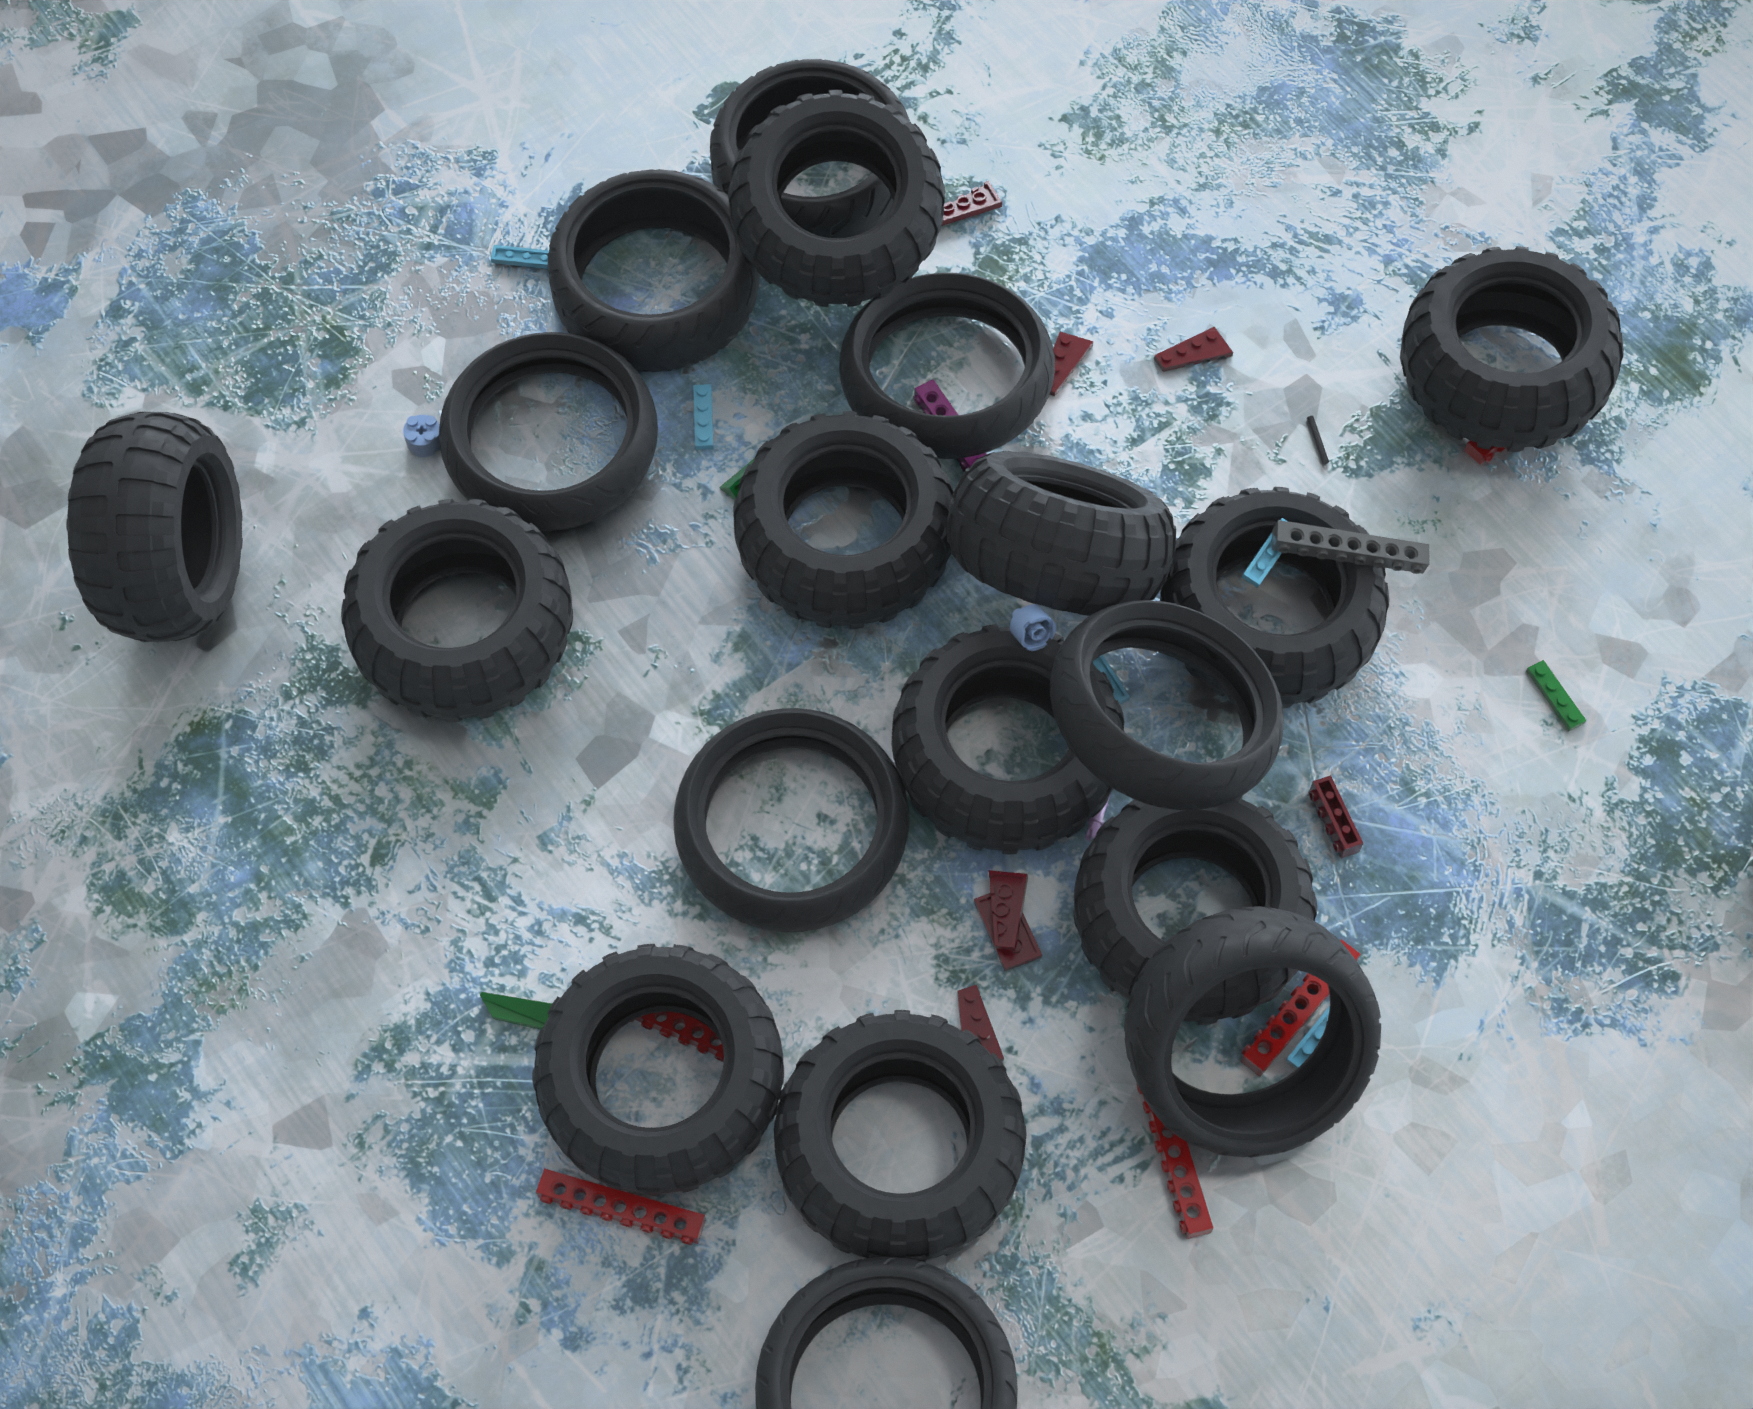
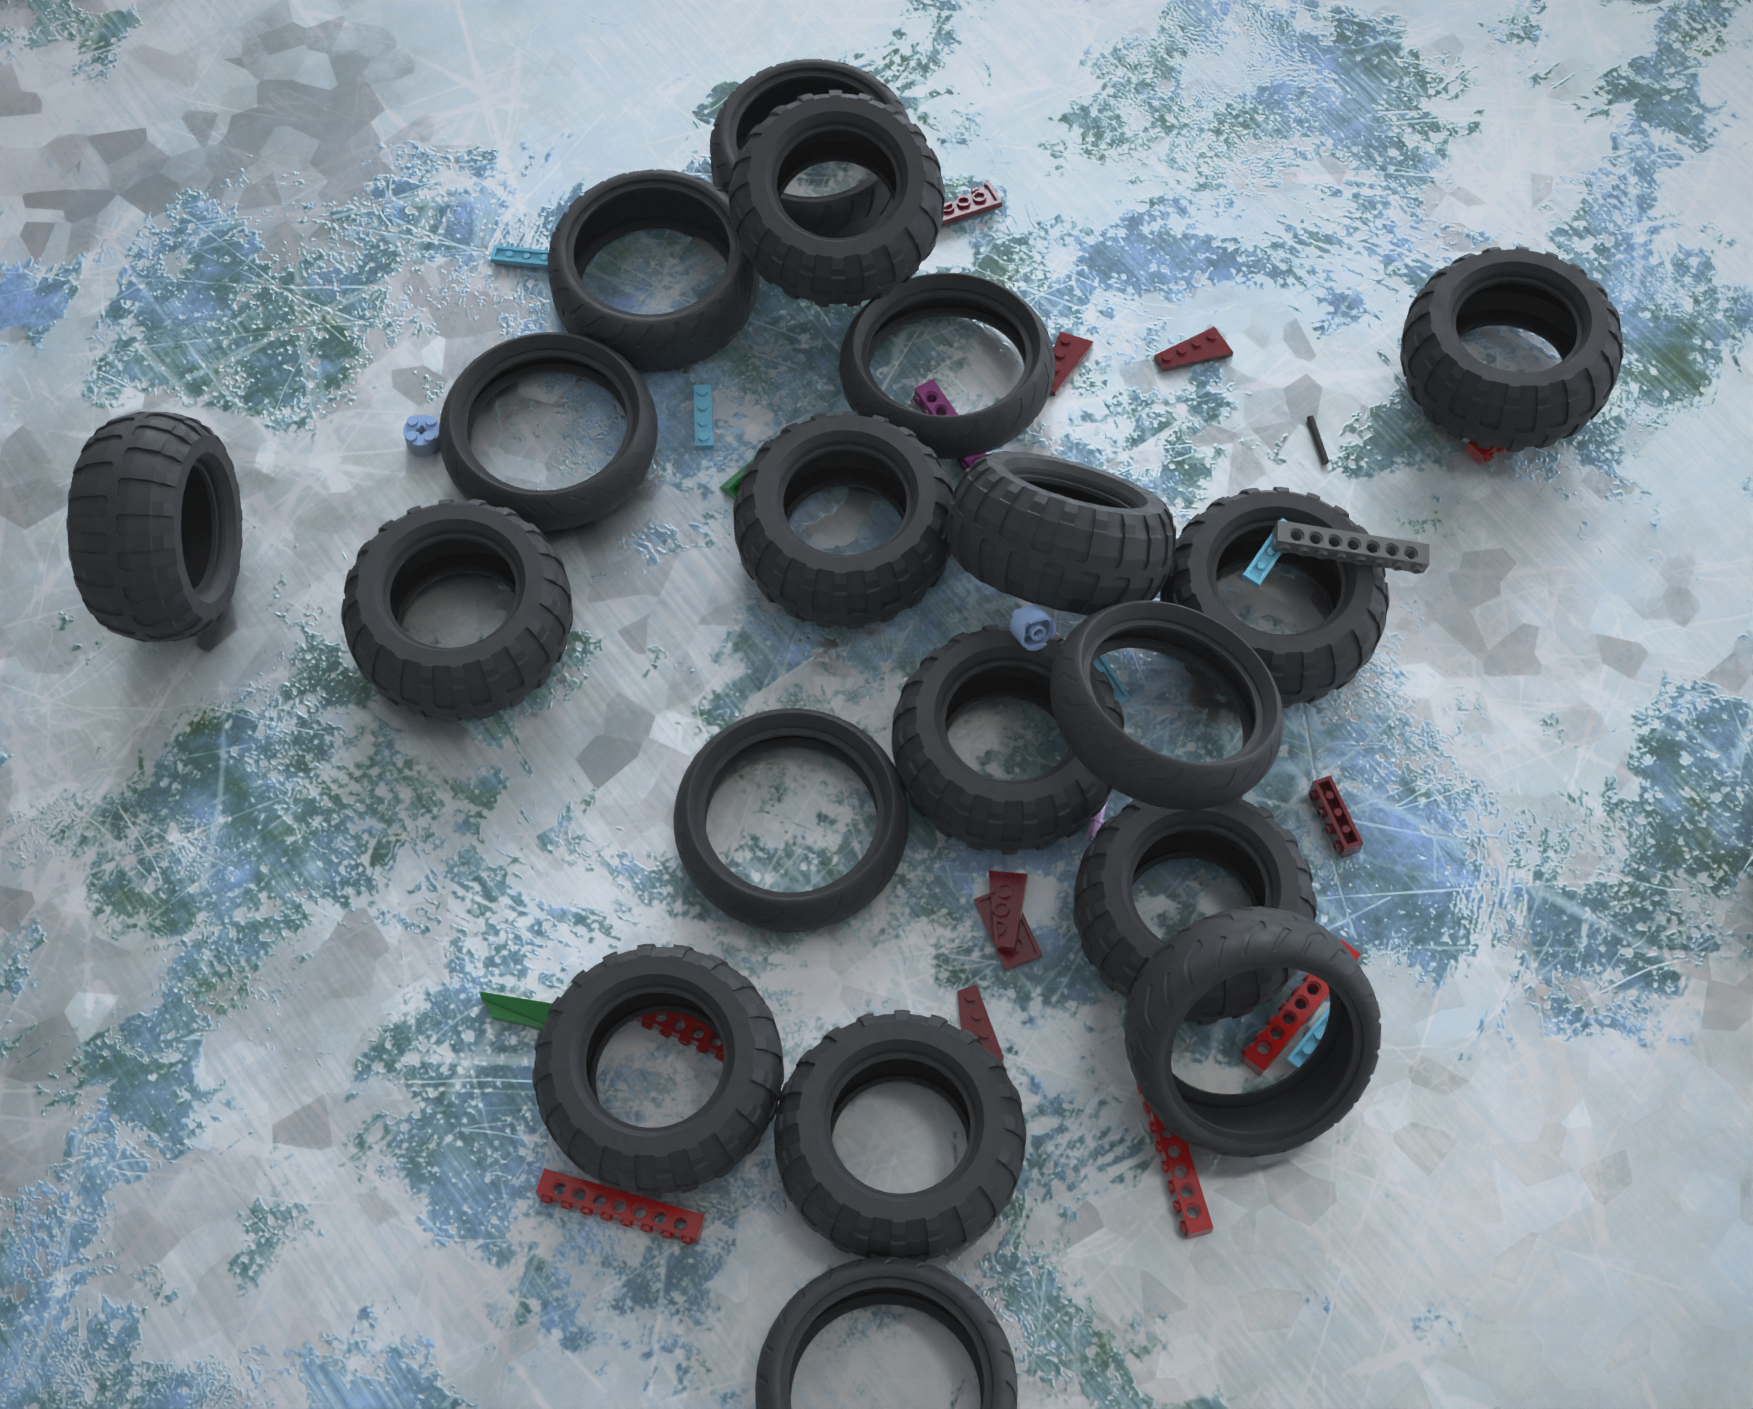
(1556, 695): green plate -> none

